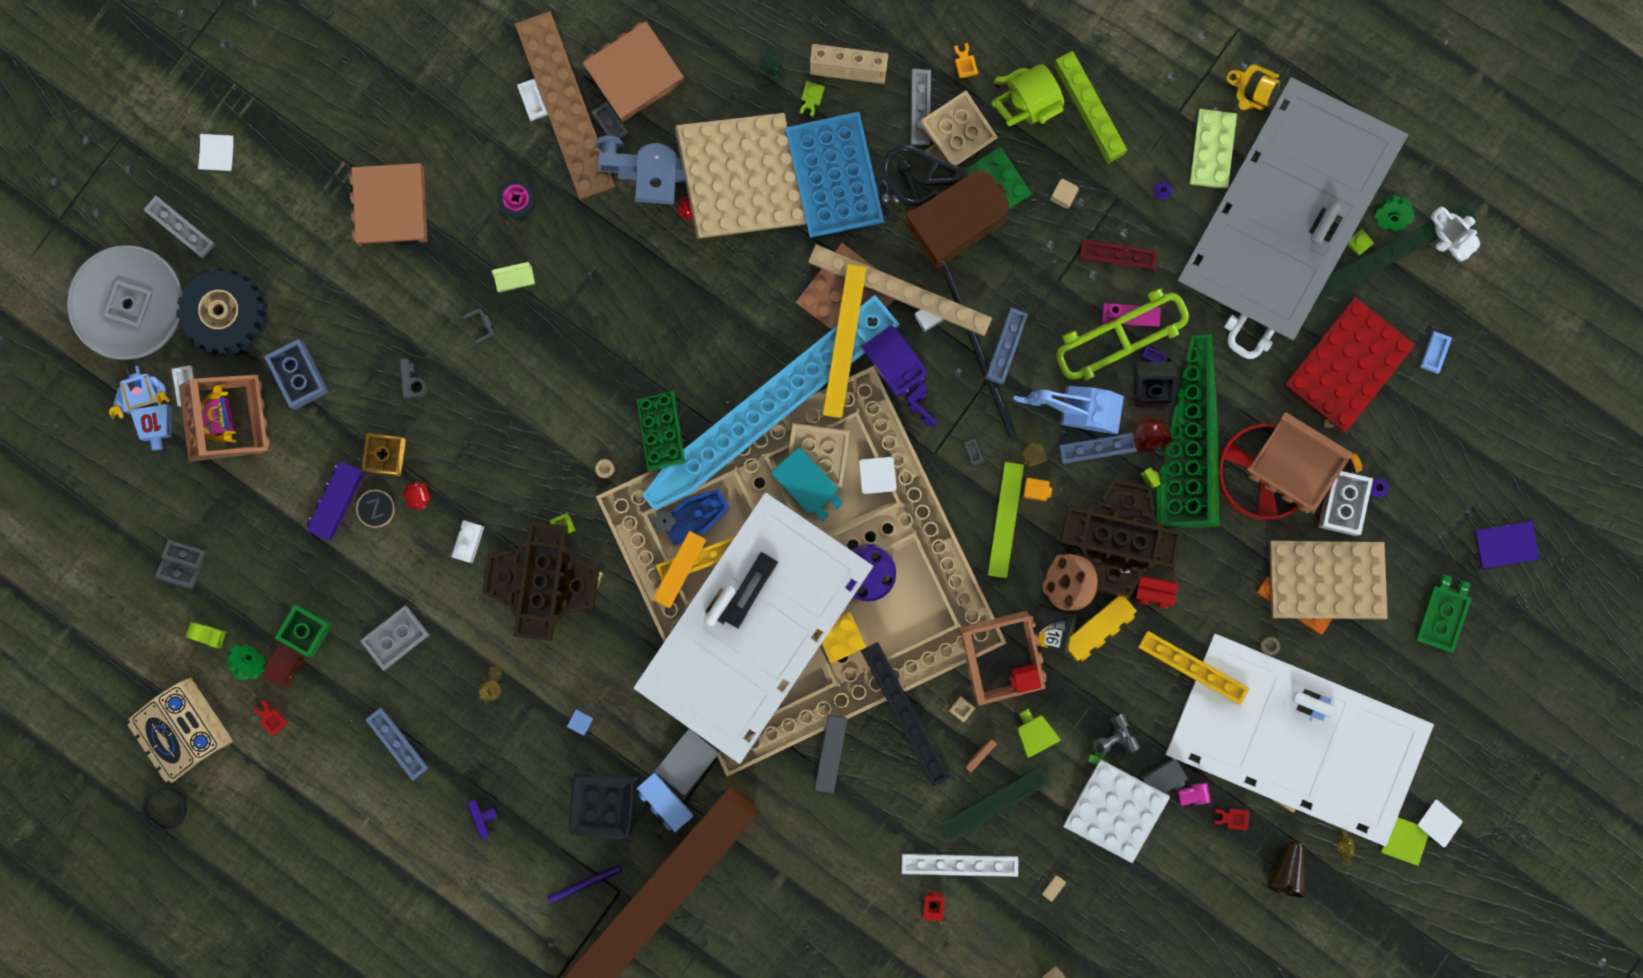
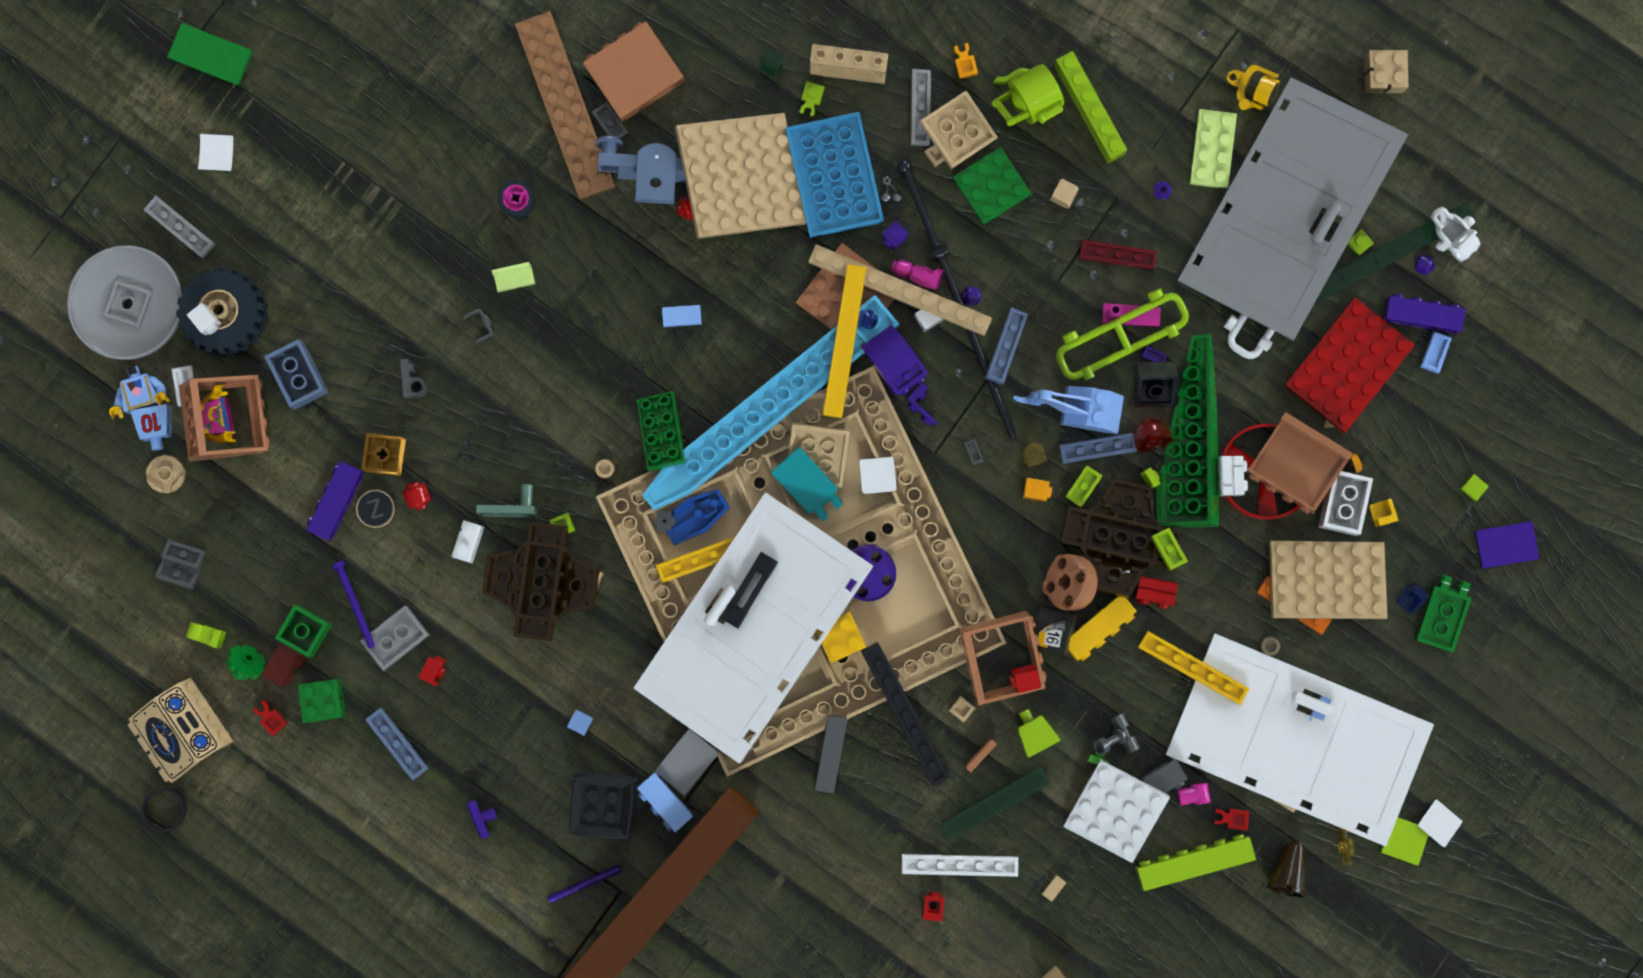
(165, 474): none -> tan tile
(204, 319): none -> white brick
(210, 54): none -> green tile
(321, 700): none -> green brick
(339, 566): none -> dark purple bar
(388, 203): nougat panel -> none
(433, 670): none -> red brick
(494, 674): clear yellow plate -> none
(524, 510): none -> sand green piece
(532, 99): white tile -> none
(679, 569): light orange tile -> none
(681, 316): none -> light blue tile
(868, 319): none -> clear blue piece
(894, 235): none -> dark purple brick
(919, 274): none -> dark pink piece
(956, 217): reddish brown piece -> none
(971, 296): none -> dark purple piece
(1005, 520): lime tile -> none
(1083, 486): none -> lime plate
(1169, 549): none -> lime plate
(1195, 863): none -> lime brick
(1231, 476): none -> white brick
(1383, 512): none -> yellow panel
(1384, 485): dark purple plate -> none
(1389, 68): none -> tan piece
(1394, 213): green plant -> none
(1412, 598): none -> clear blue panel
(1424, 264): none -> dark purple piece
(1424, 314): none -> dark purple brick
(1474, 487): none -> lime tile

